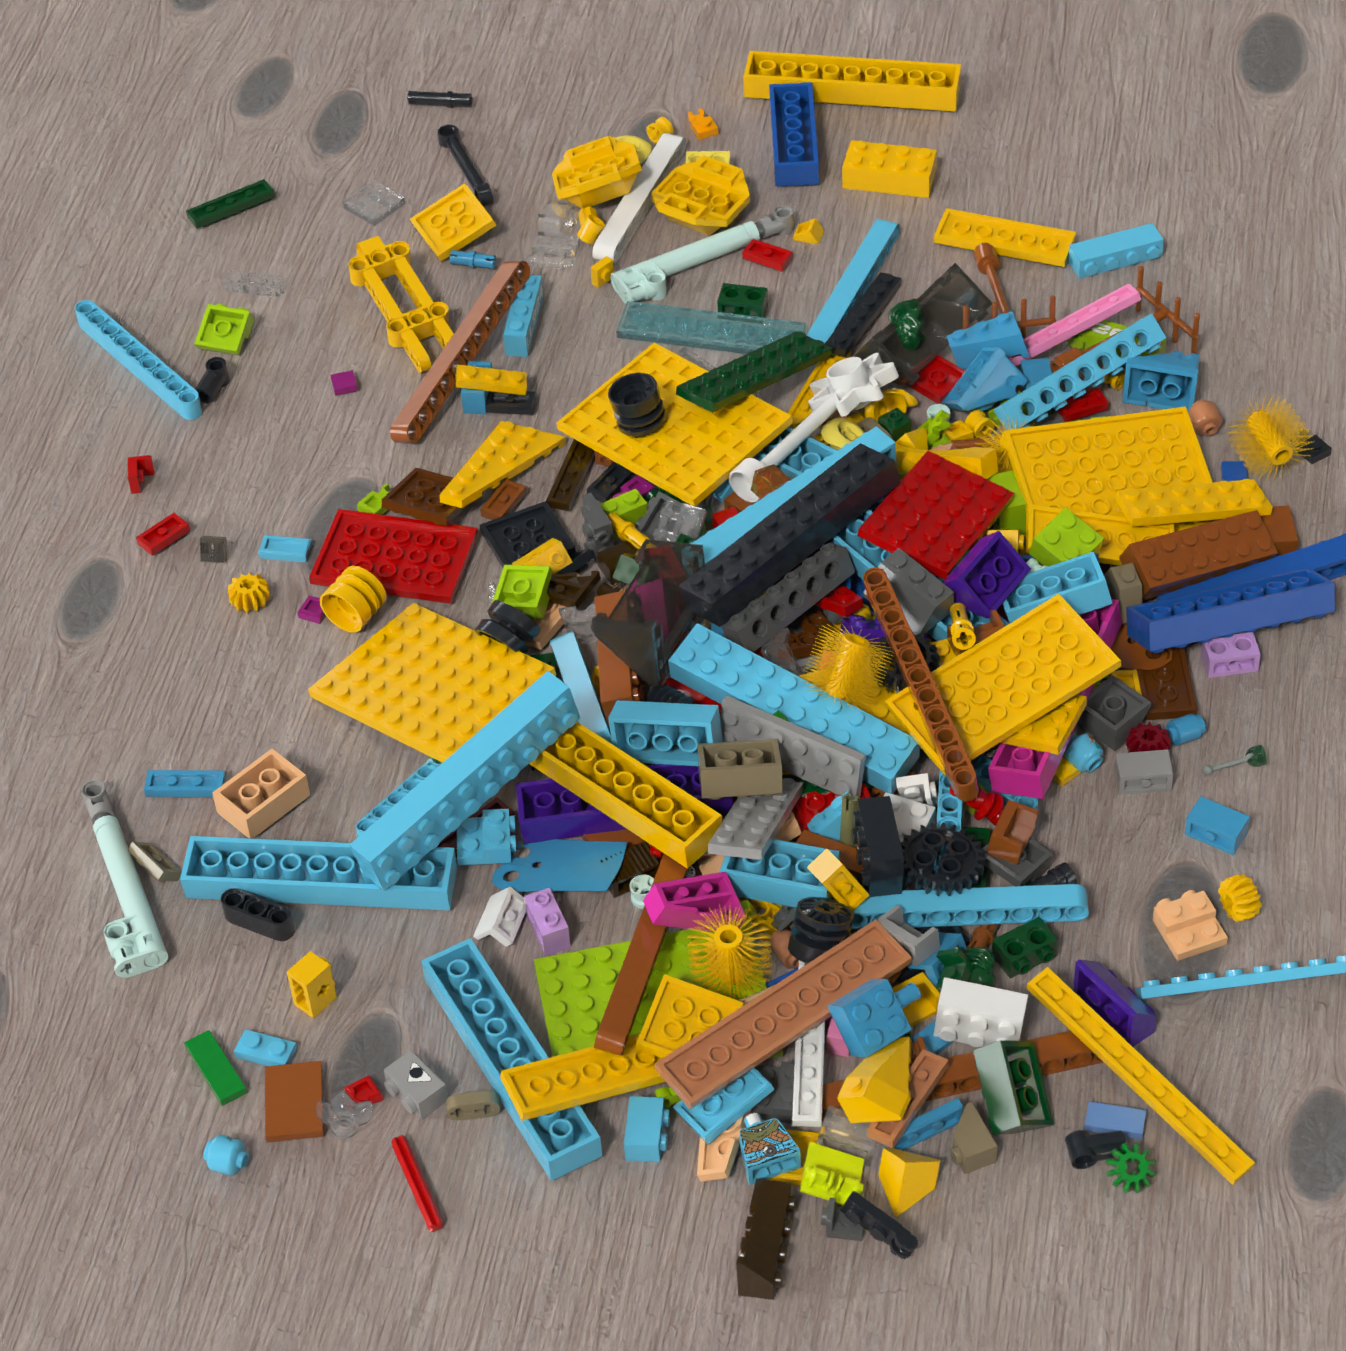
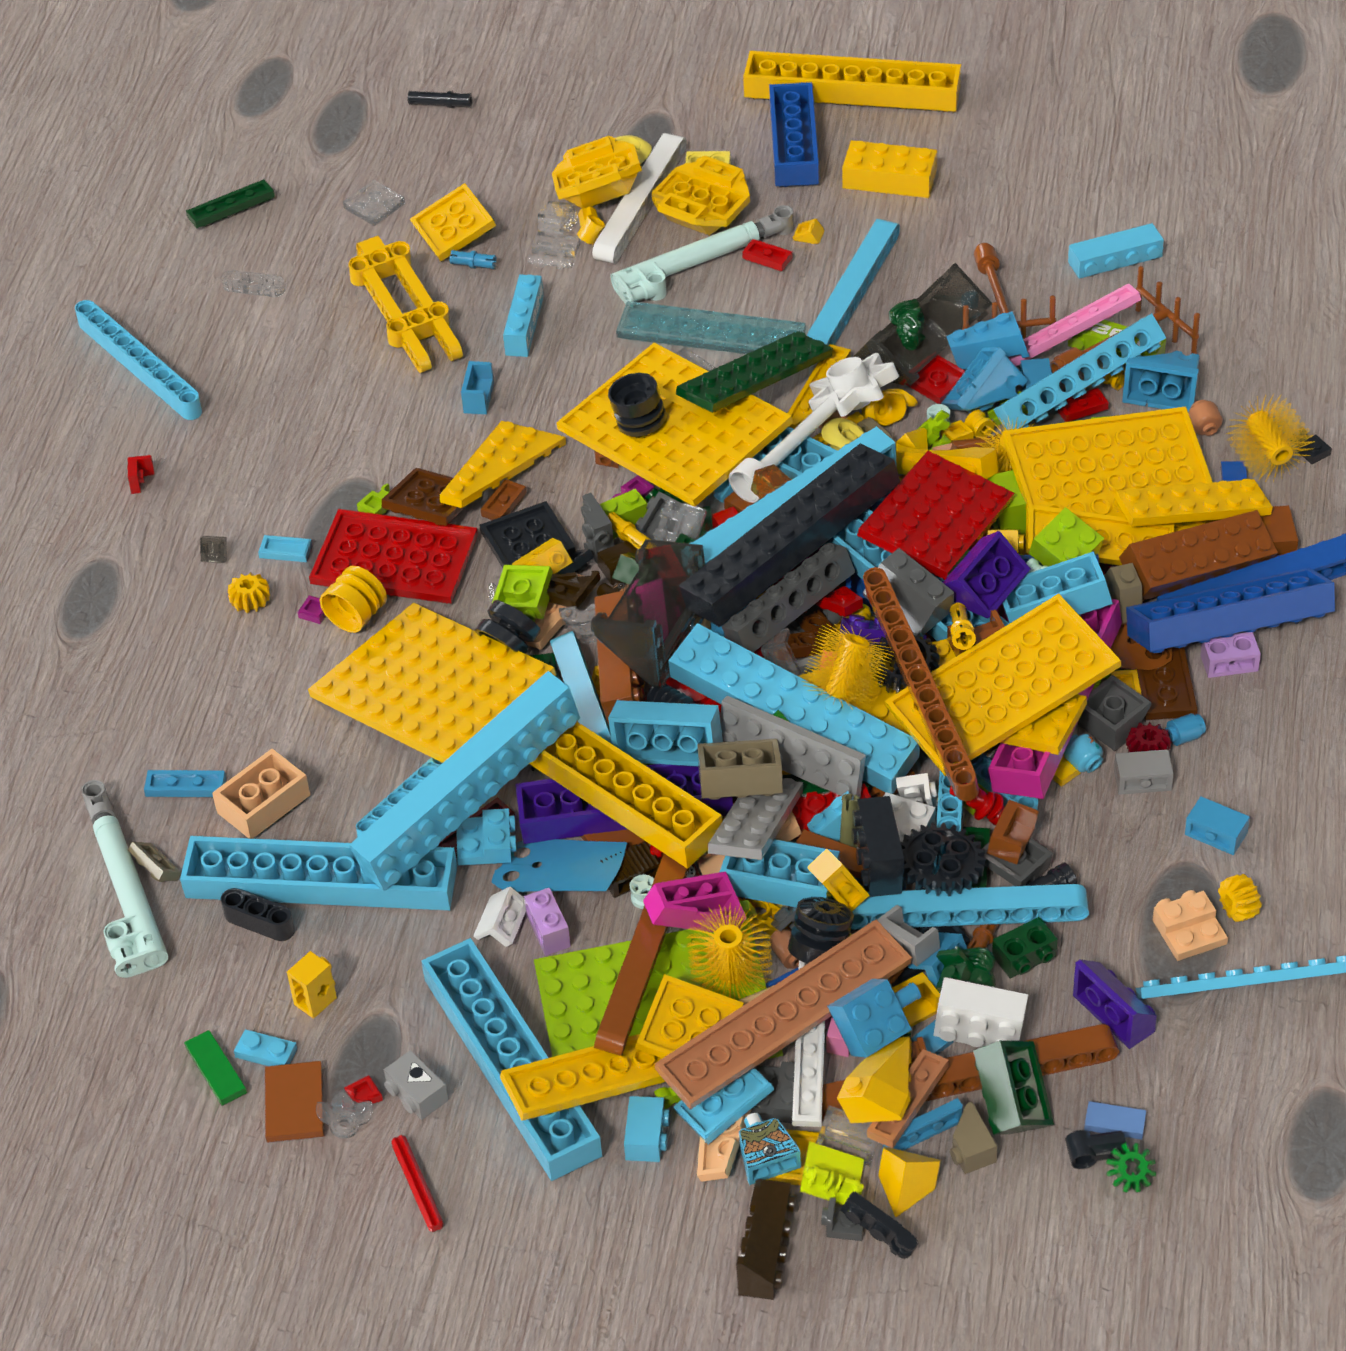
(163, 534): red plate -> none
(213, 379): black piece -> none
(224, 329): lime plate -> none
(226, 1155): medium azure head -> none
(344, 382): magenta tile -> none
(449, 138): black piece -> none
(460, 349): dark orange beam -> none
(472, 1105): dark tan beam -> none
(491, 379): yellow plate -> none
(510, 403): black plate -> none
(570, 476): dark brown plate -> none
(601, 271): yellow plate -> none
(610, 482): black plate -> none
(656, 129): yellow wheel -> none
(702, 126): light orange plate -> none
(743, 300): dark green brick -> none
(863, 314): black plate -> none
(895, 423): dark green brick -> none
(1007, 237): yellow plate -> none
(1141, 1076): yellow plate -> none
(1254, 756): hinge -> none

